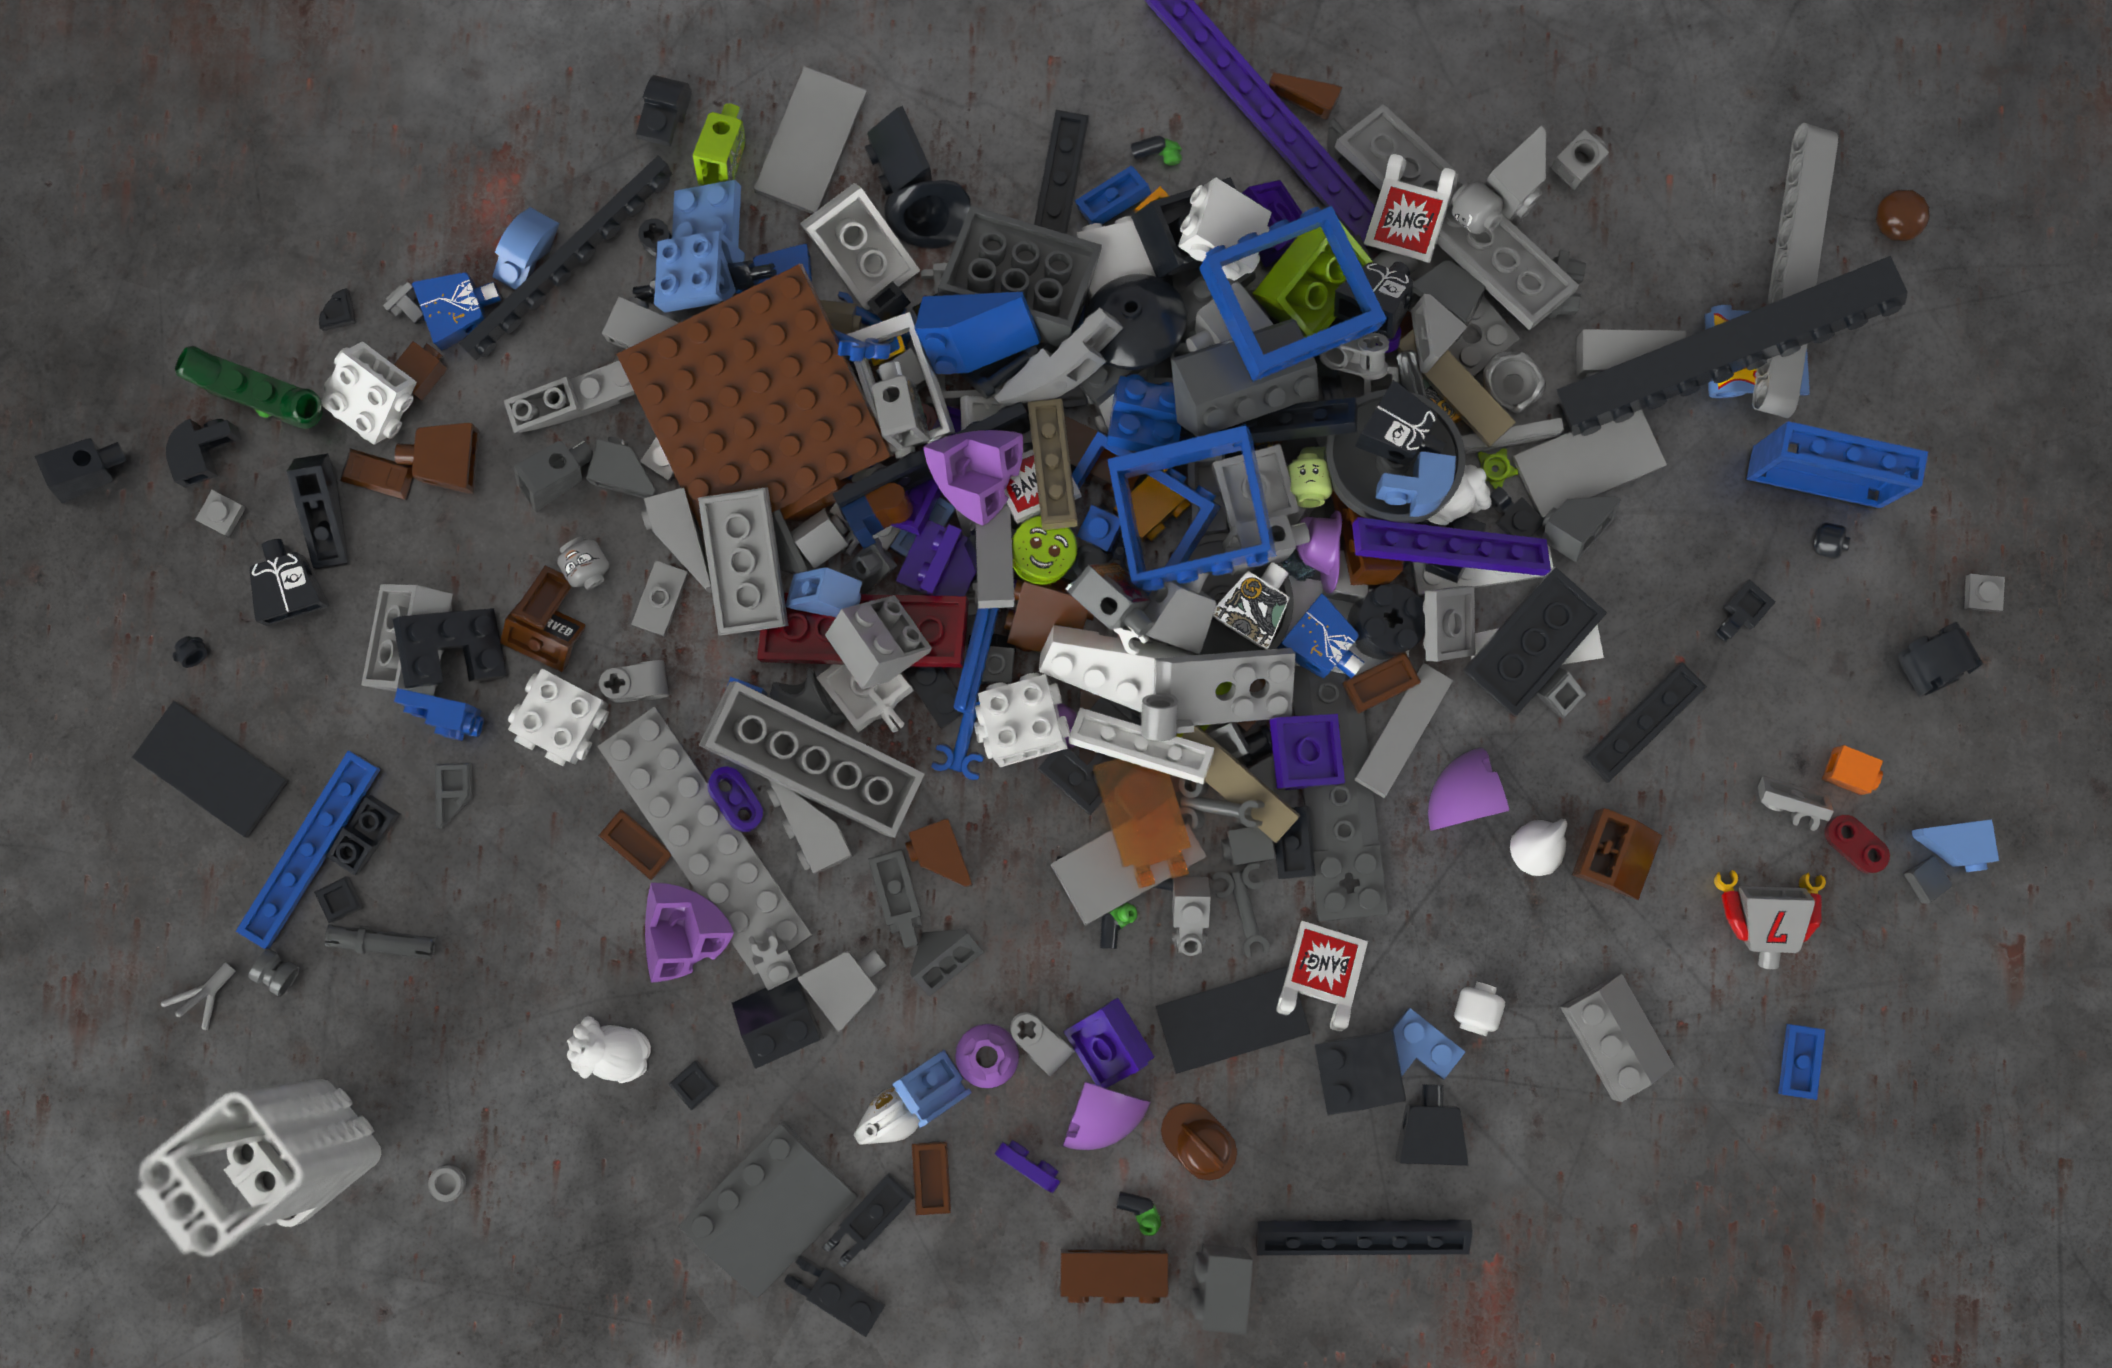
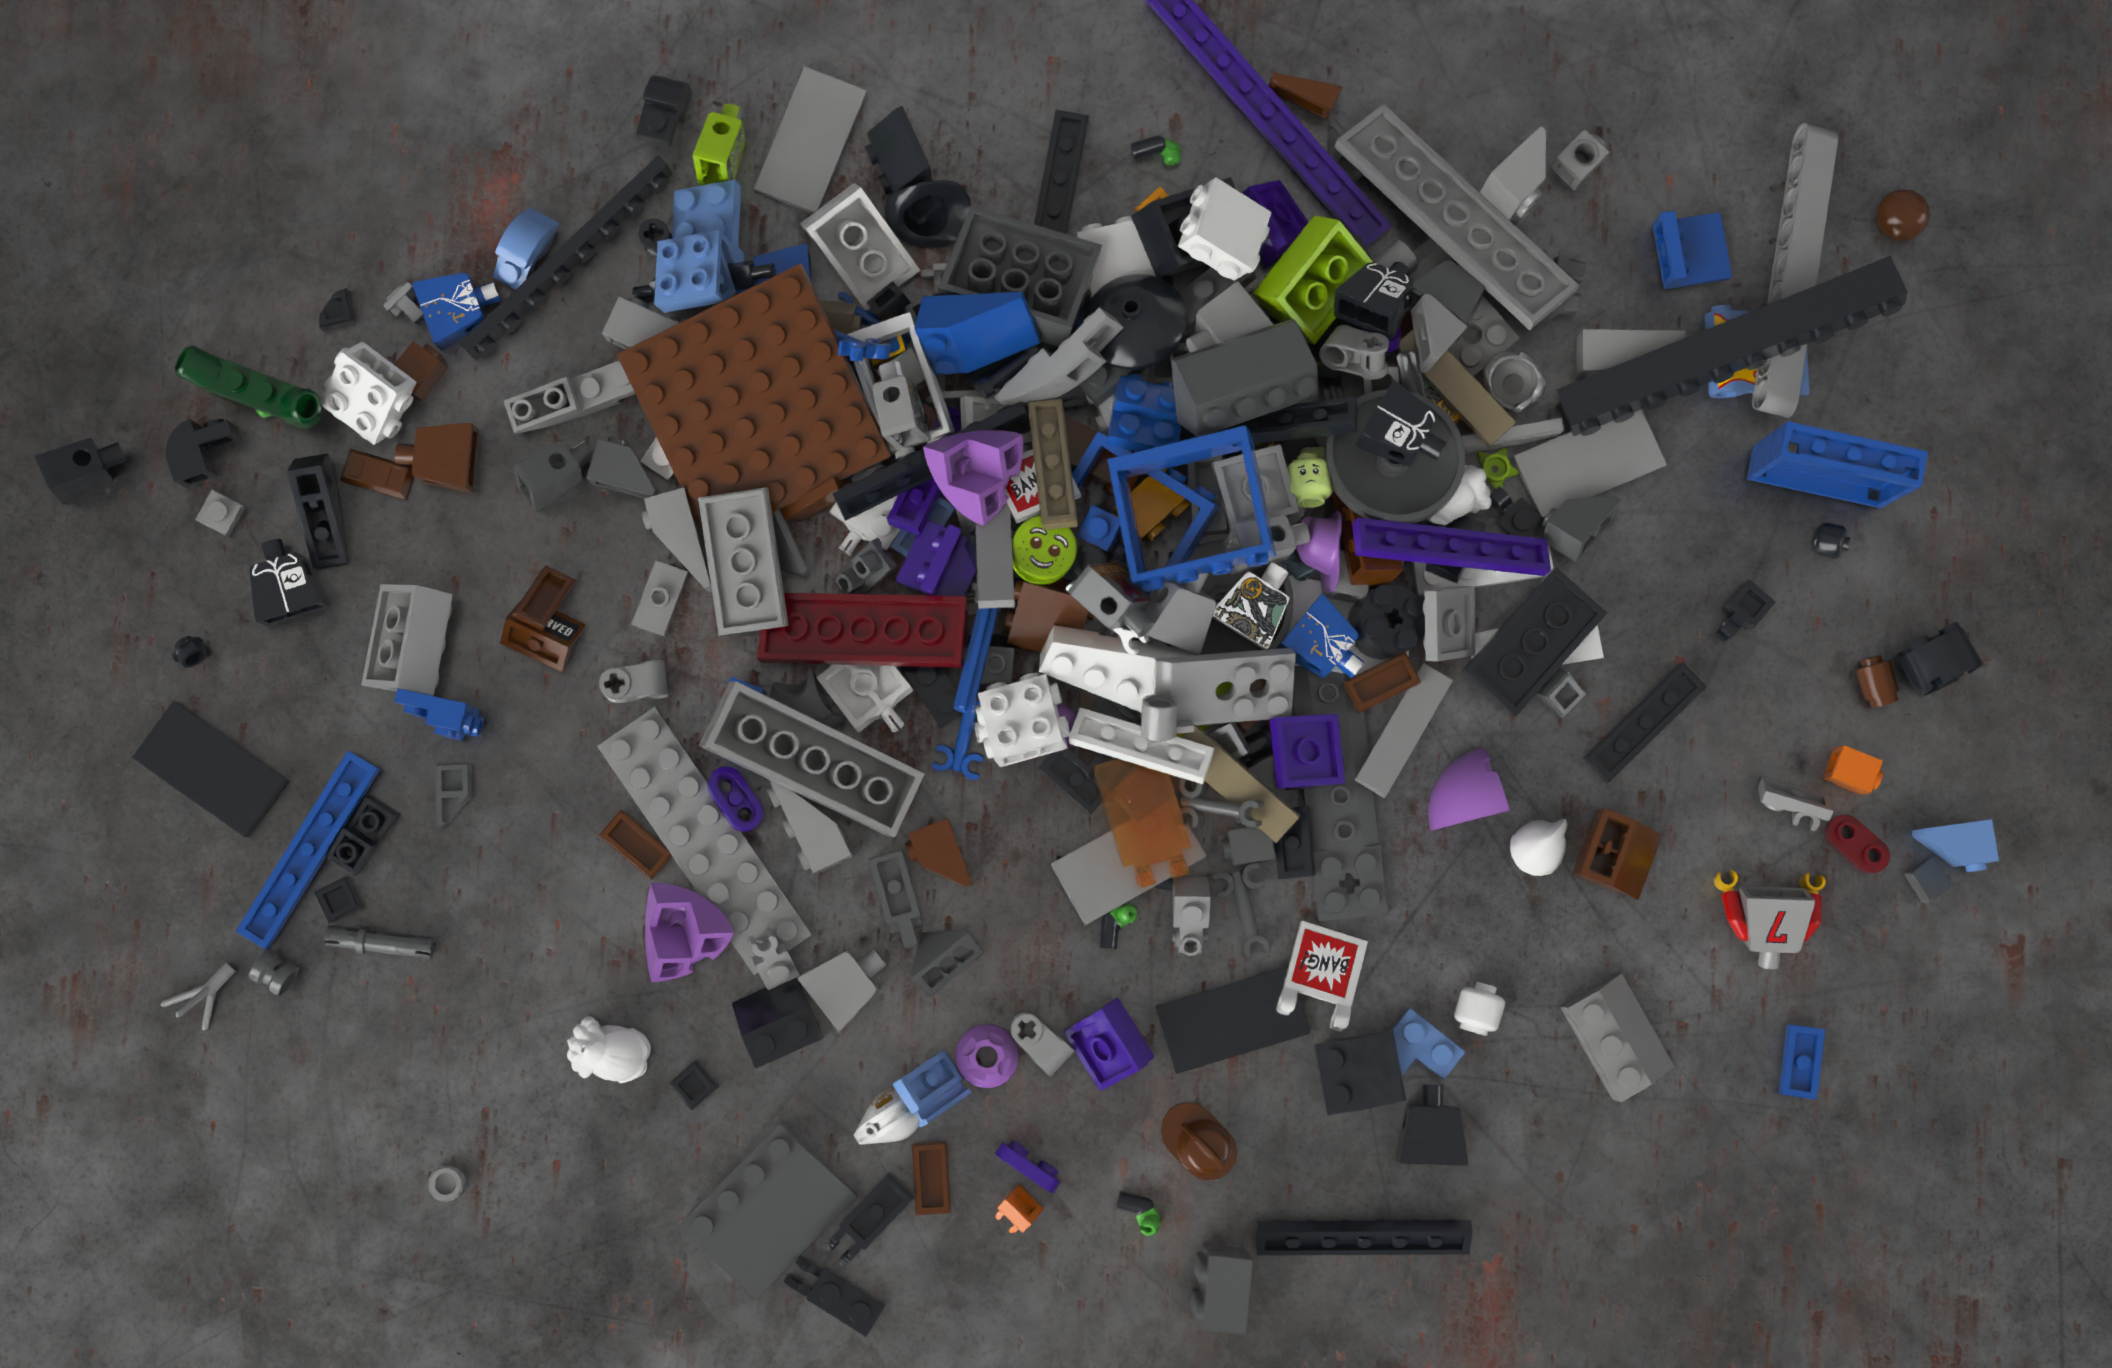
(305, 1122): white piece -> none
(424, 634): black plate -> none
(557, 718): white brick -> none
(583, 563): light grey head -> none
(820, 537): light grey brick -> none
(823, 592): medium blue slope -> none
(877, 511): leg -> none
(877, 640): light grey slope -> none
(1019, 1209): none -> orange tile
(1103, 1117): medium lavender brick -> none
(1113, 196): blue plate -> none
(1114, 1275): reddish brown brick -> none
(1313, 345): blue window -> none
(1407, 215): flag -> none
(1425, 490): medium blue brick -> none
(1477, 207): light grey head -> none
(1691, 249): none -> blue bracket
(1877, 681): none -> reddish brown brick
(1984, 593): light grey plate -> none

